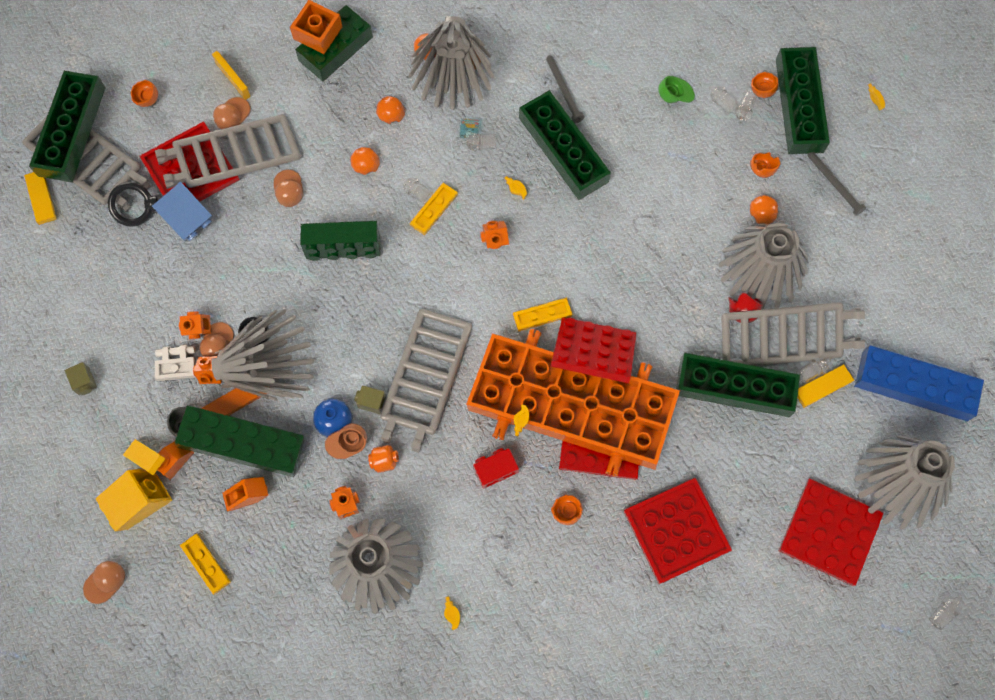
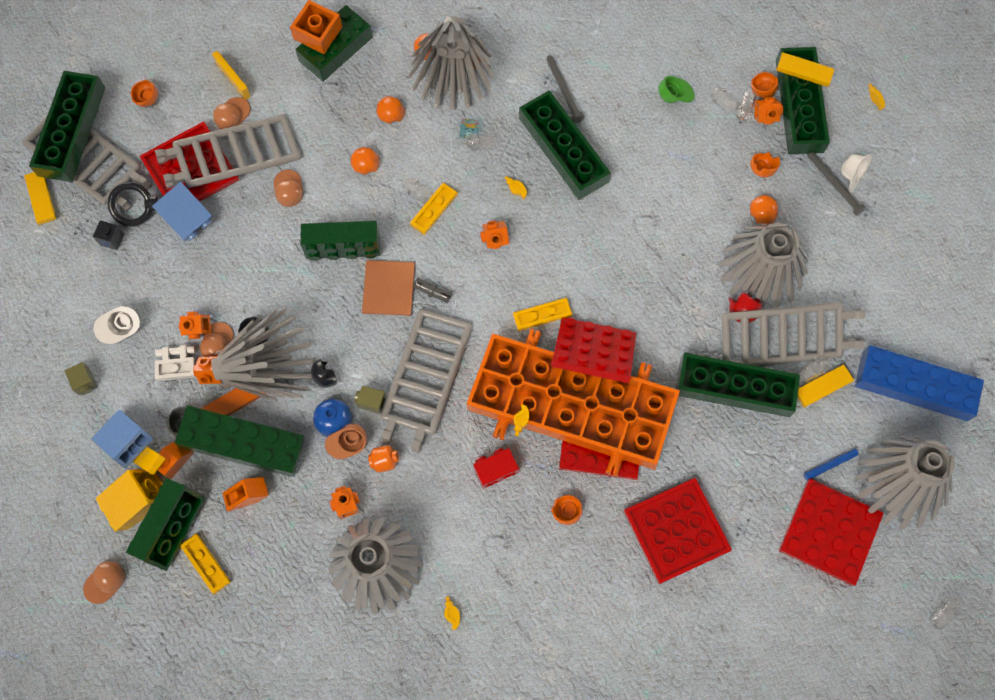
(108, 235): none -> black brick
(116, 325): none -> white piece
(122, 439): none -> medium blue brick
(165, 524): none -> dark green brick
(322, 376): none -> black hair
(388, 288): none -> nougat piece
(432, 290): none -> dark grey pin
(767, 110): none -> orange brick
(805, 69): none -> yellow tile
(831, 464): none -> blue bar
(855, 168): none -> white piece

